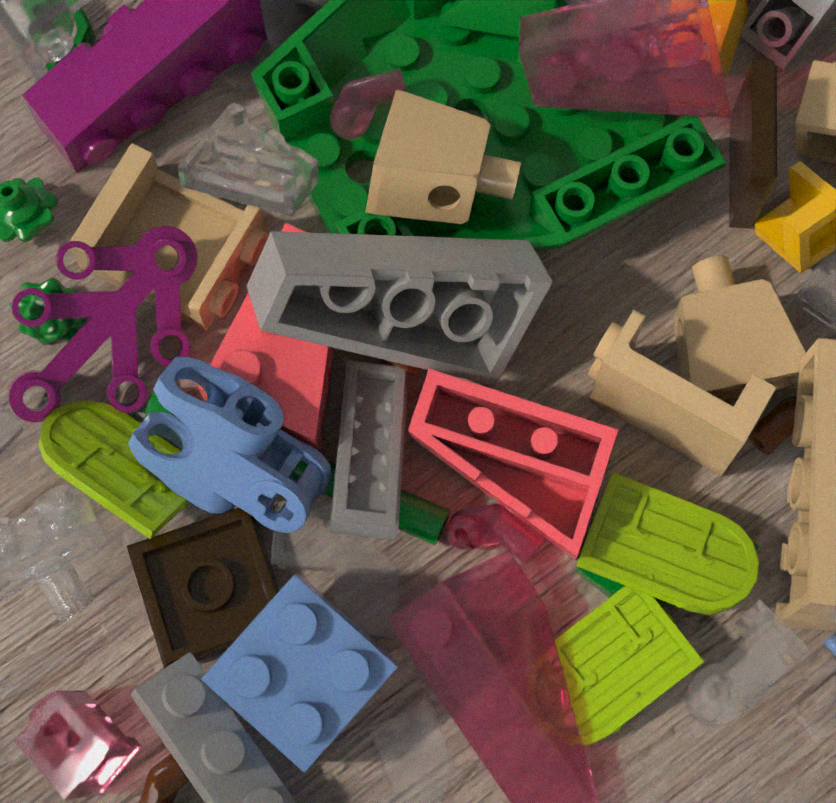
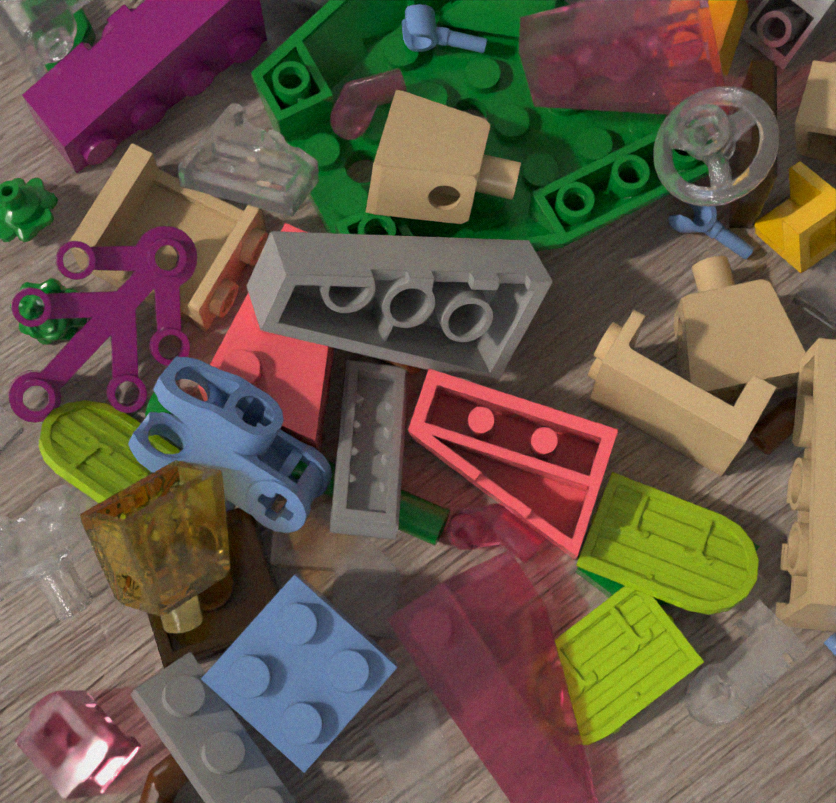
(163, 541): none -> clear yellow torso
(422, 34): none -> medium blue hand
(699, 120): none -> clear piece
(706, 221): none -> medium blue hand

